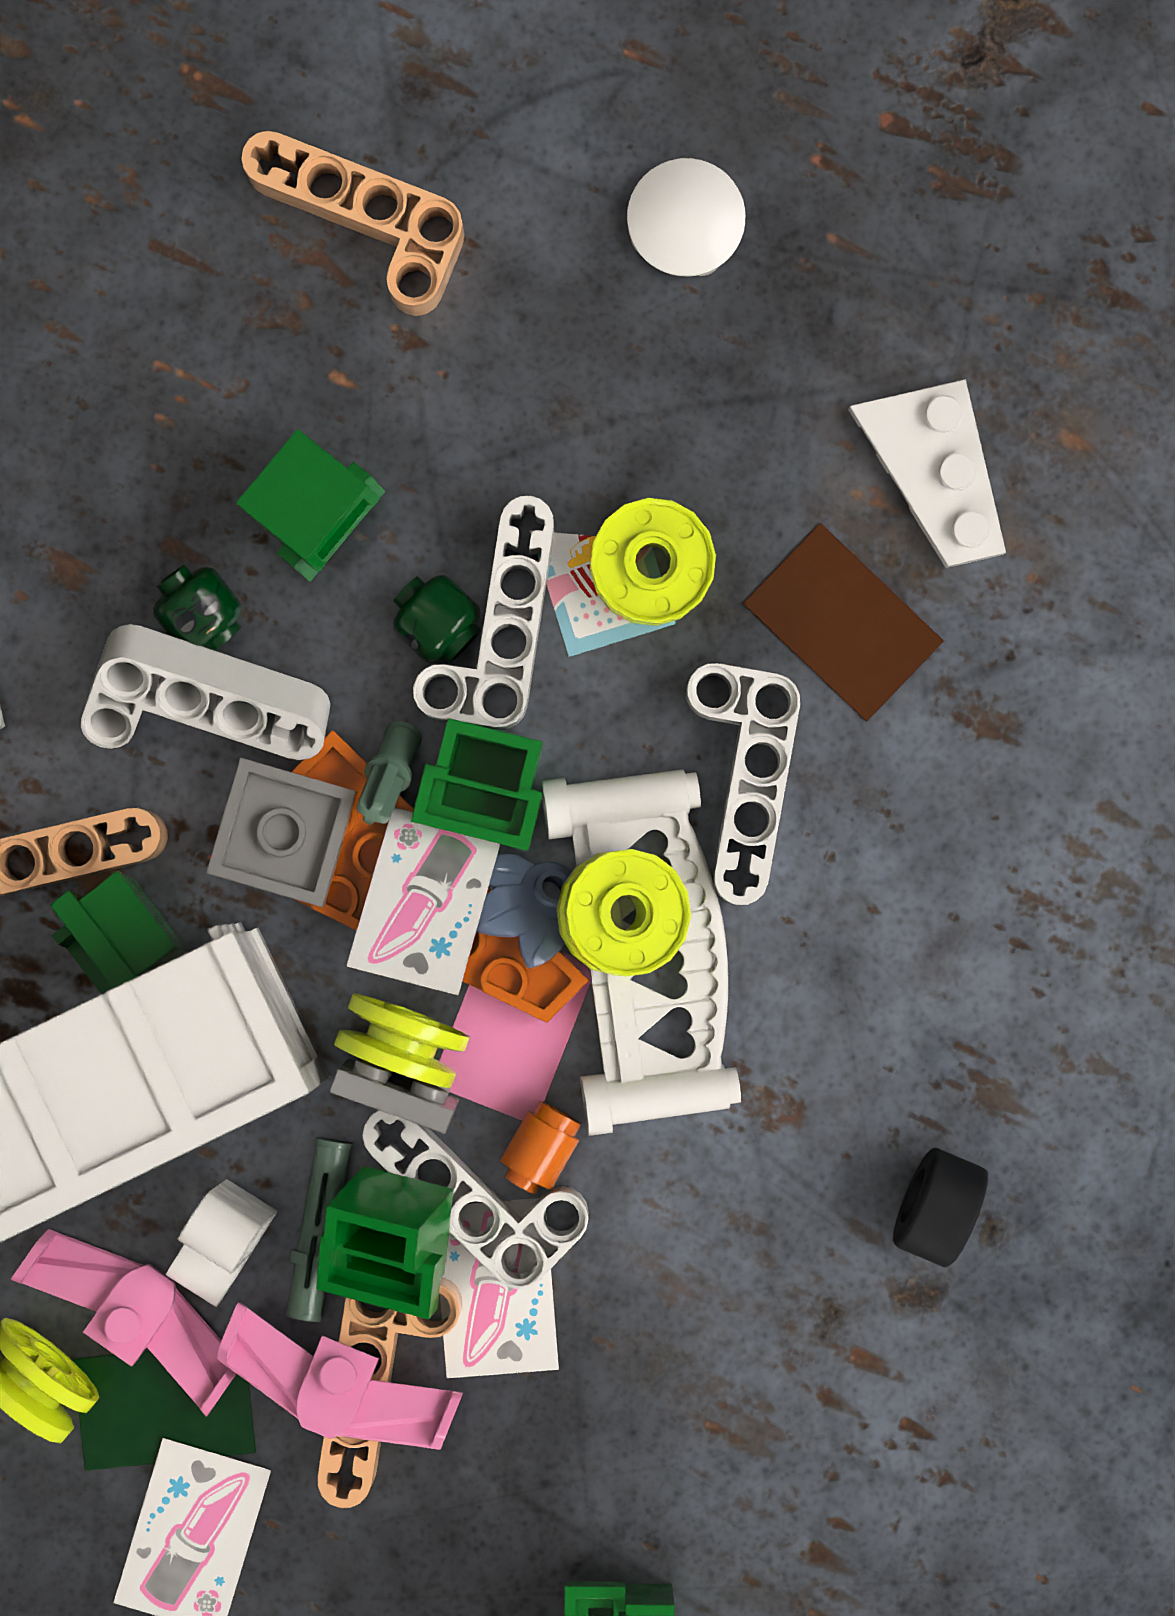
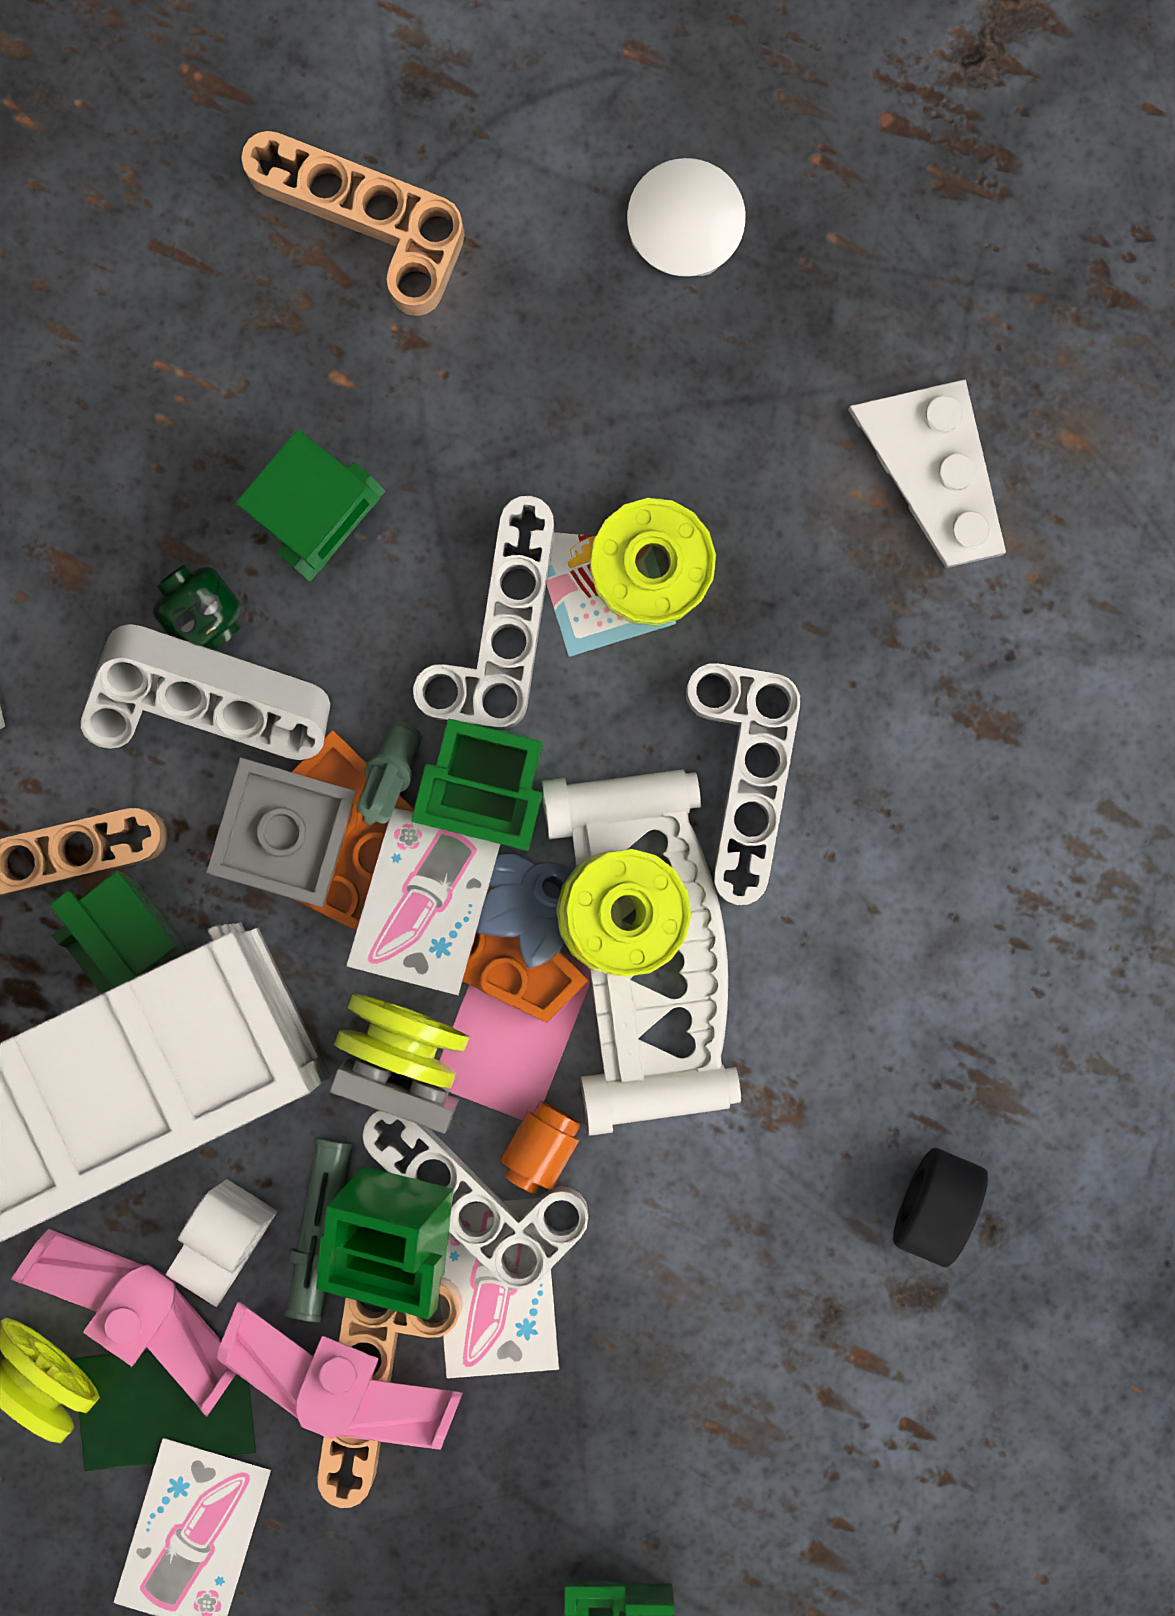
(436, 618): dark green head -> none
(843, 622): reddish brown sticker -> none

